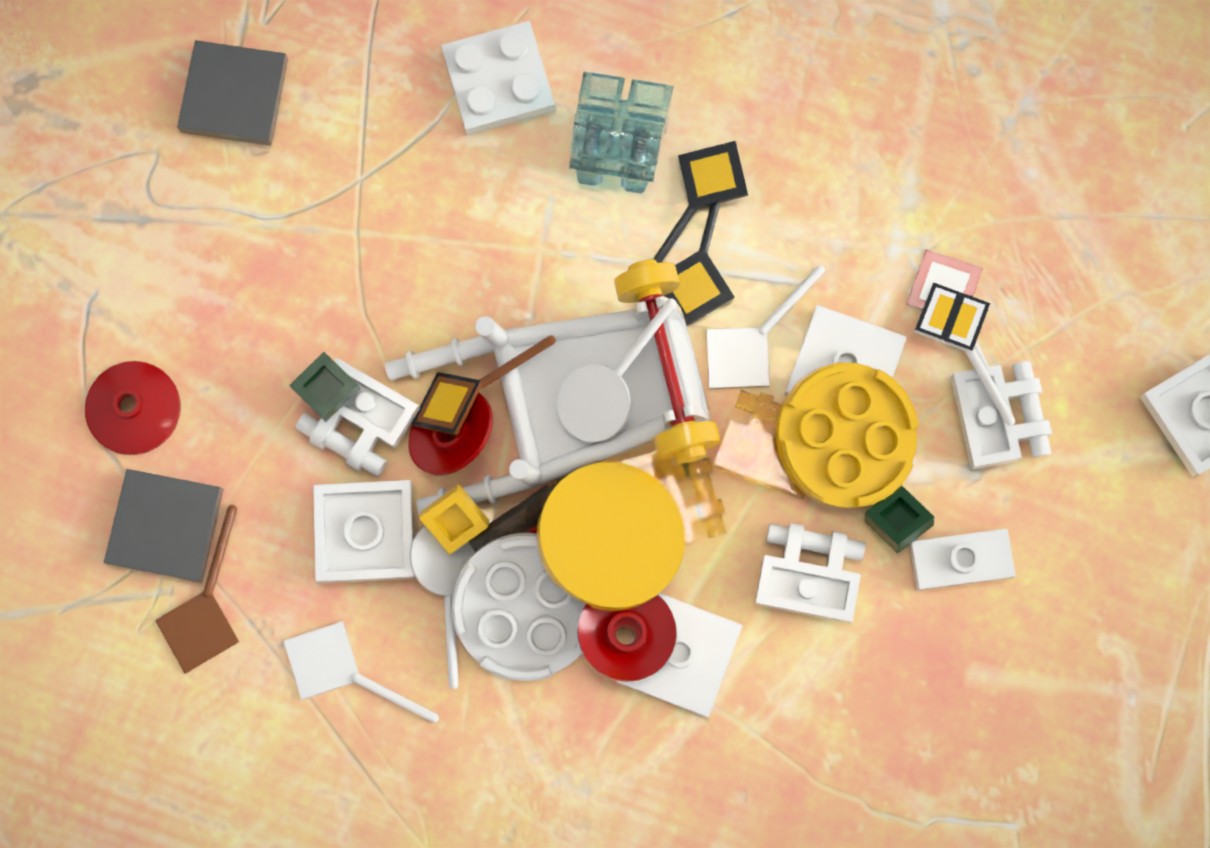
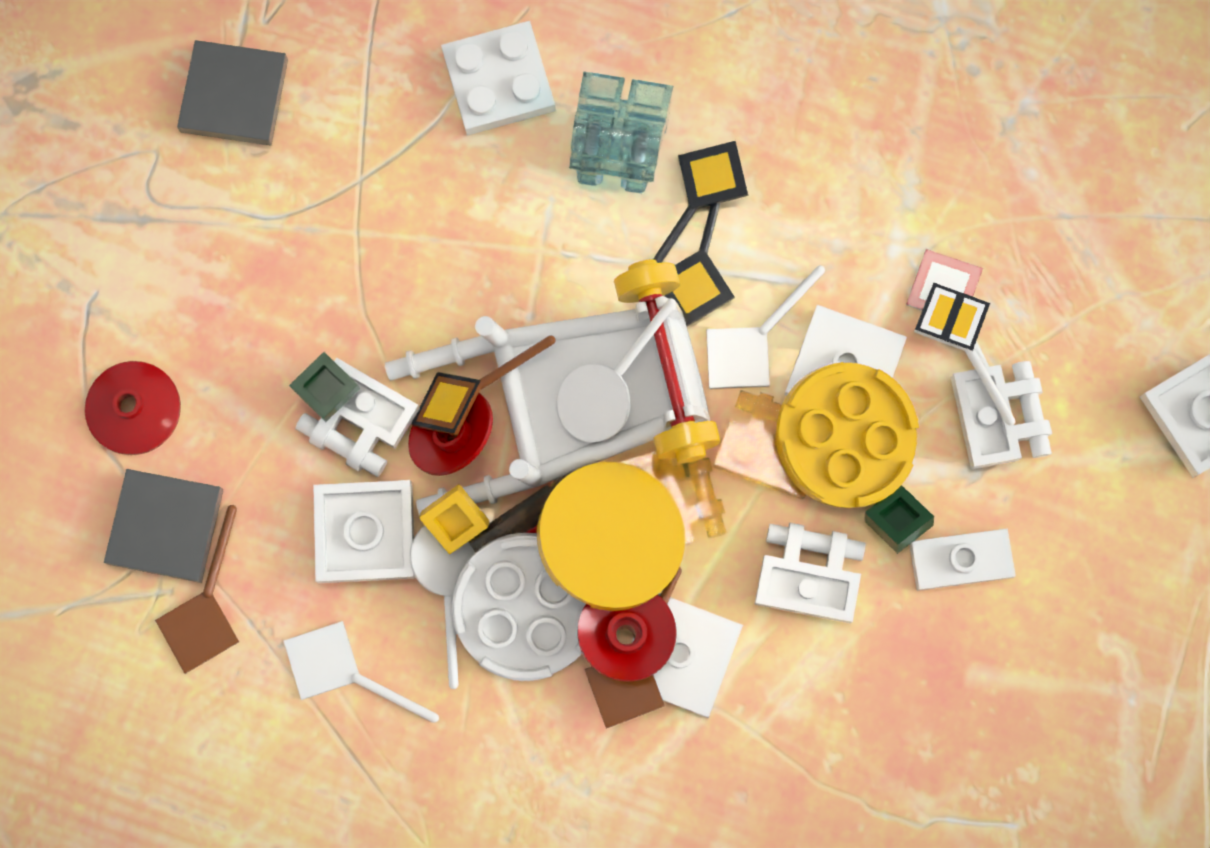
(627, 700): none -> dark orange piece

